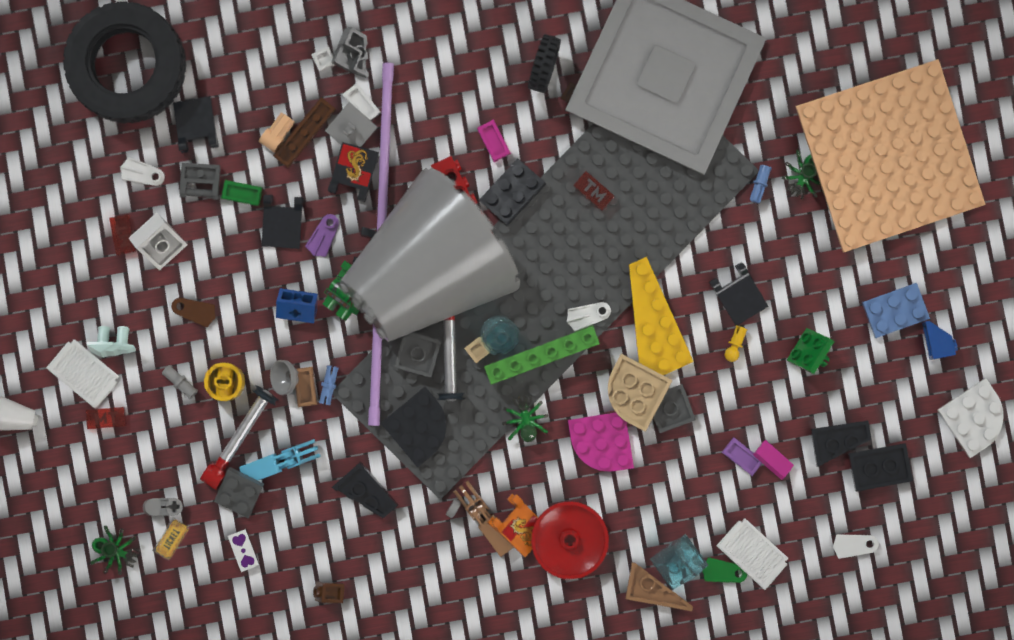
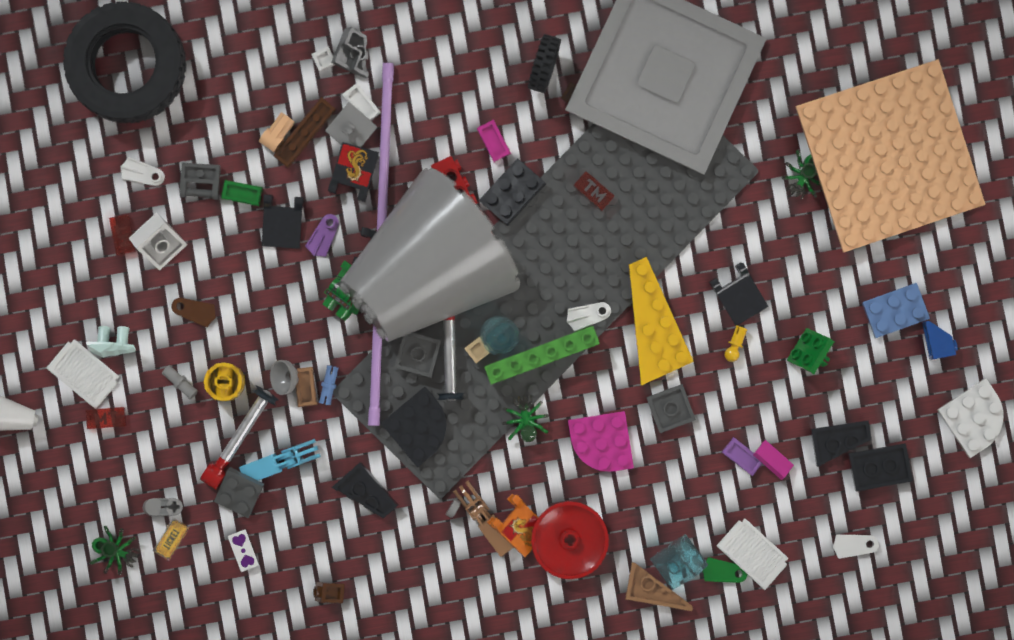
(195, 121): black flag -> none
(296, 305): blue brick -> none
(636, 391): tan plate -> none
(760, 184): medium blue axle -> none

